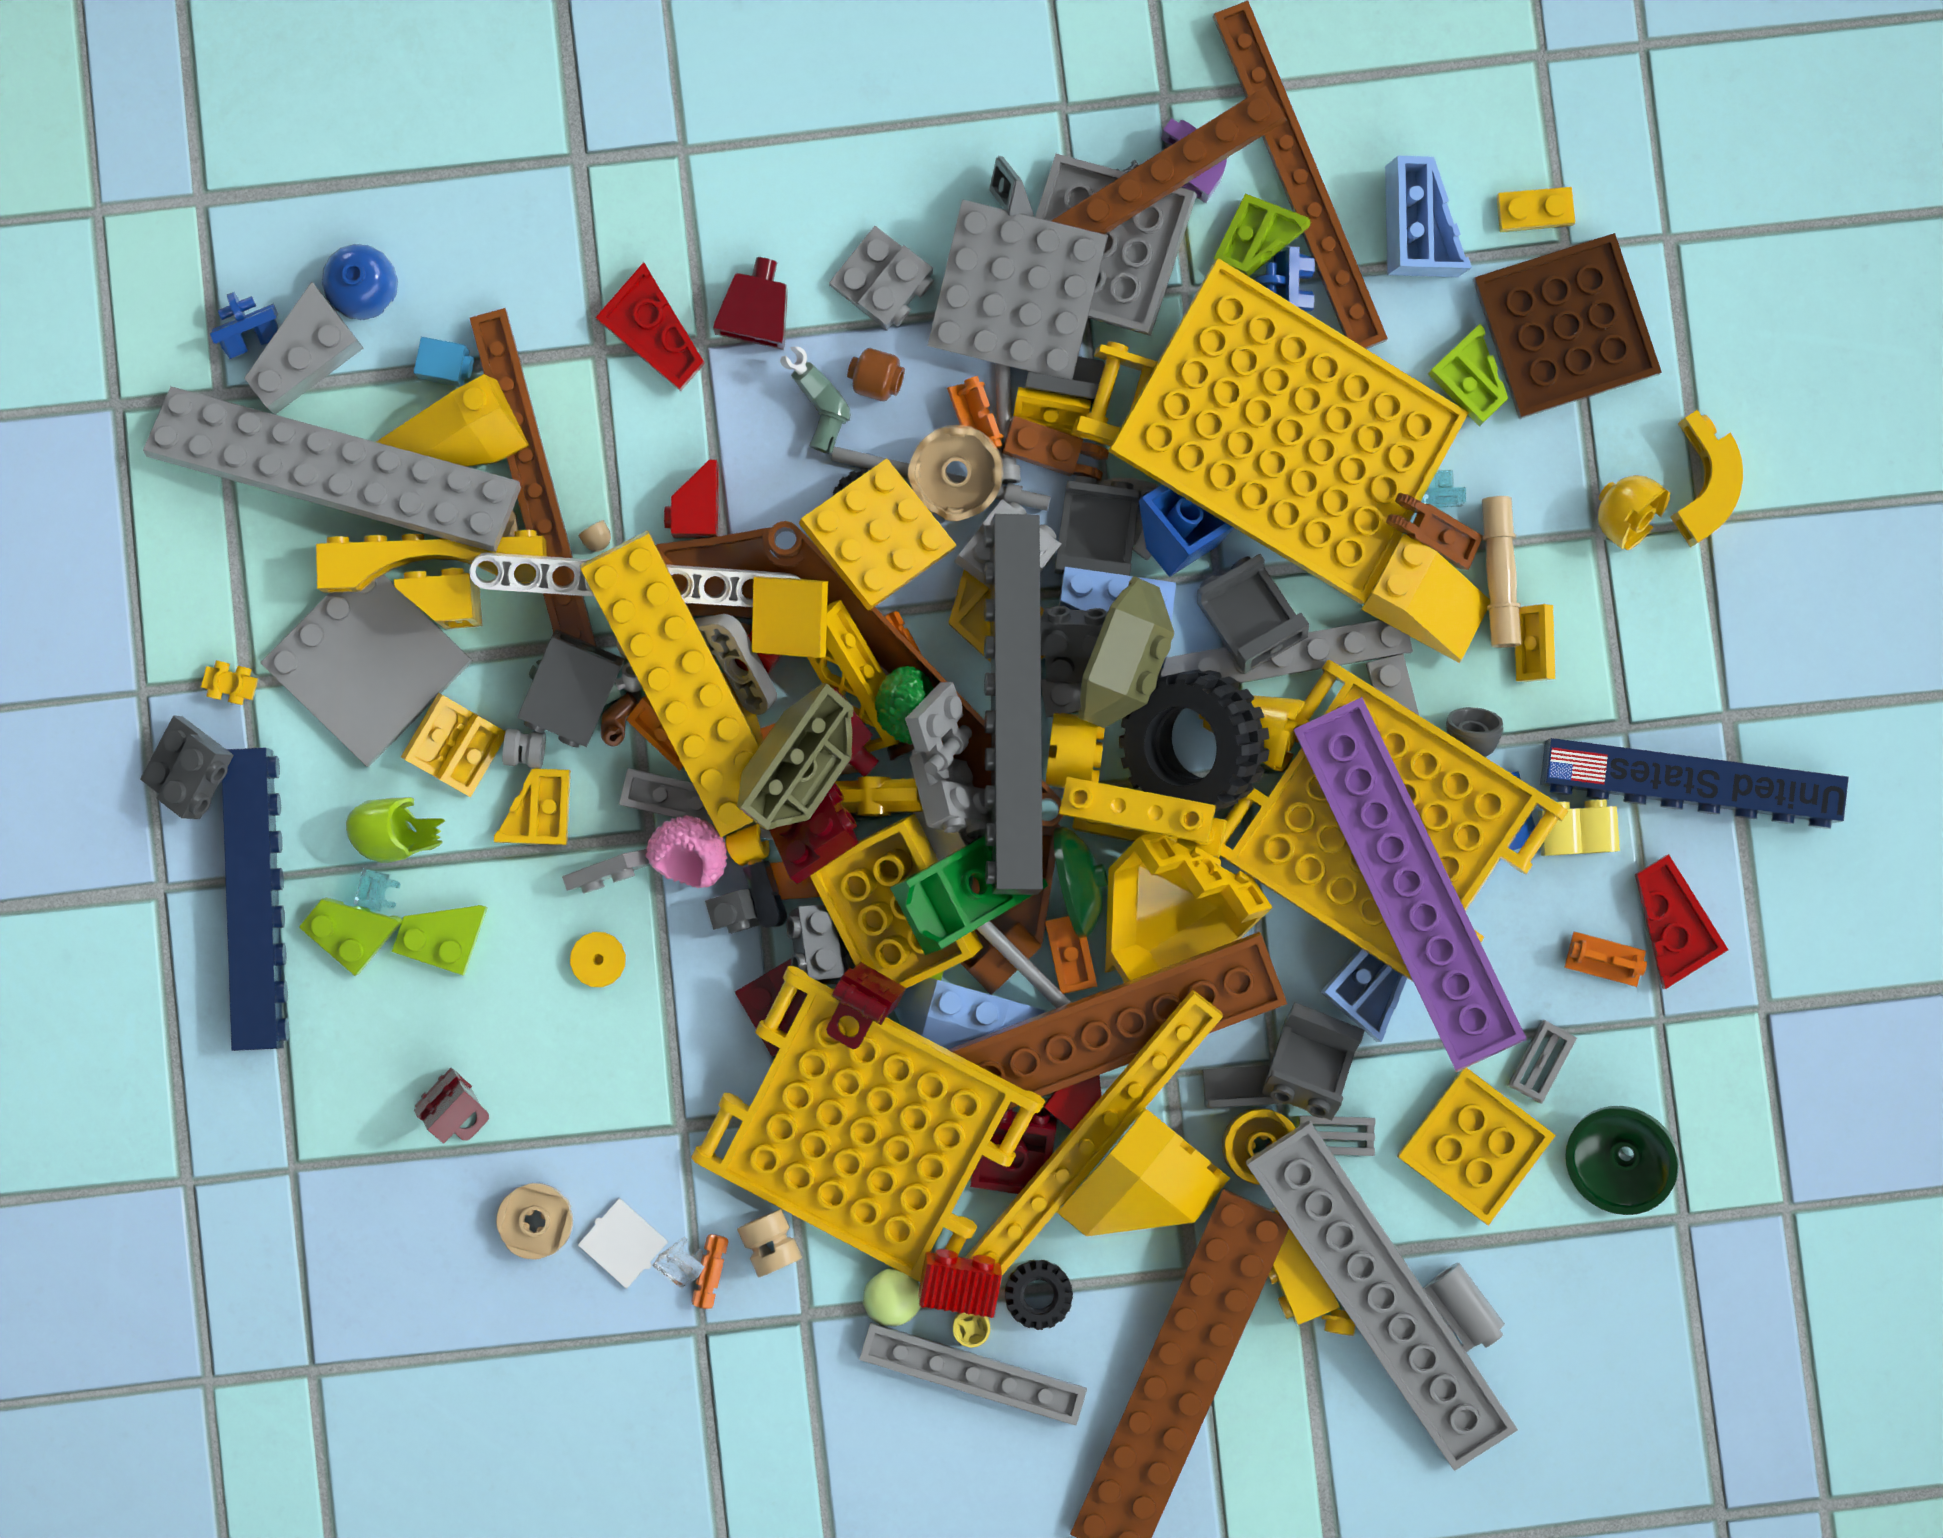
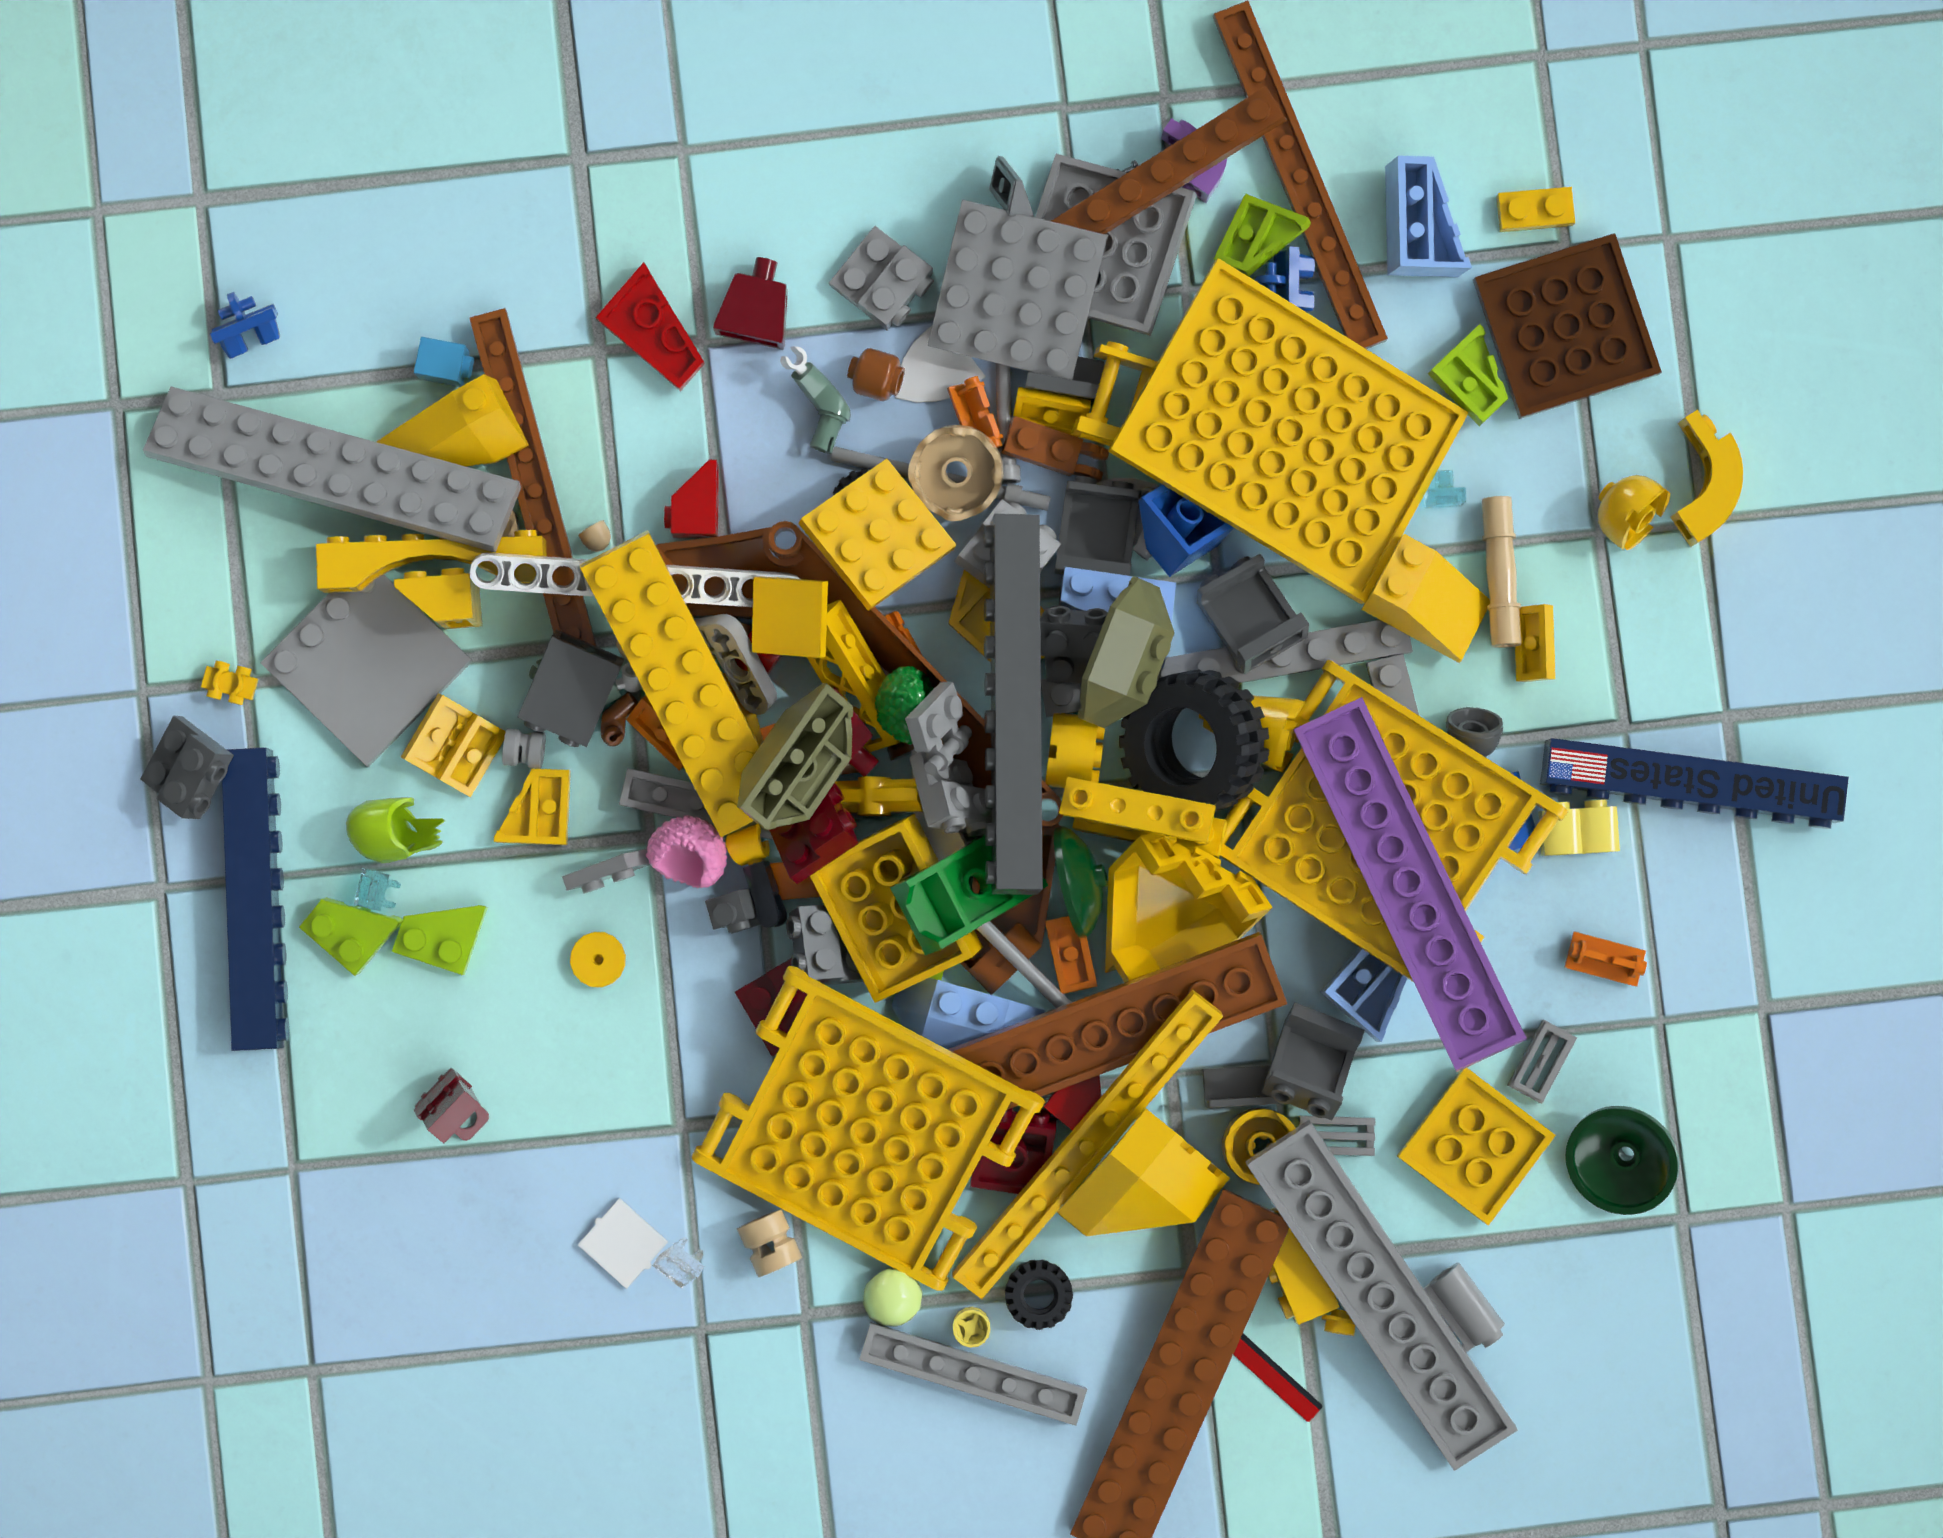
(302, 351): light grey wedge -> none
(359, 281): blue cylinder -> none
(554, 1210): tan plate -> none
(711, 1273): orange axle -> none
(867, 998): dark red piece -> none
(933, 370): none -> white sticker
(960, 1283): red brick -> none
(1277, 1379): none -> red sticker
(1438, 531): dark orange hinge -> none
(1676, 922): red wing -> none

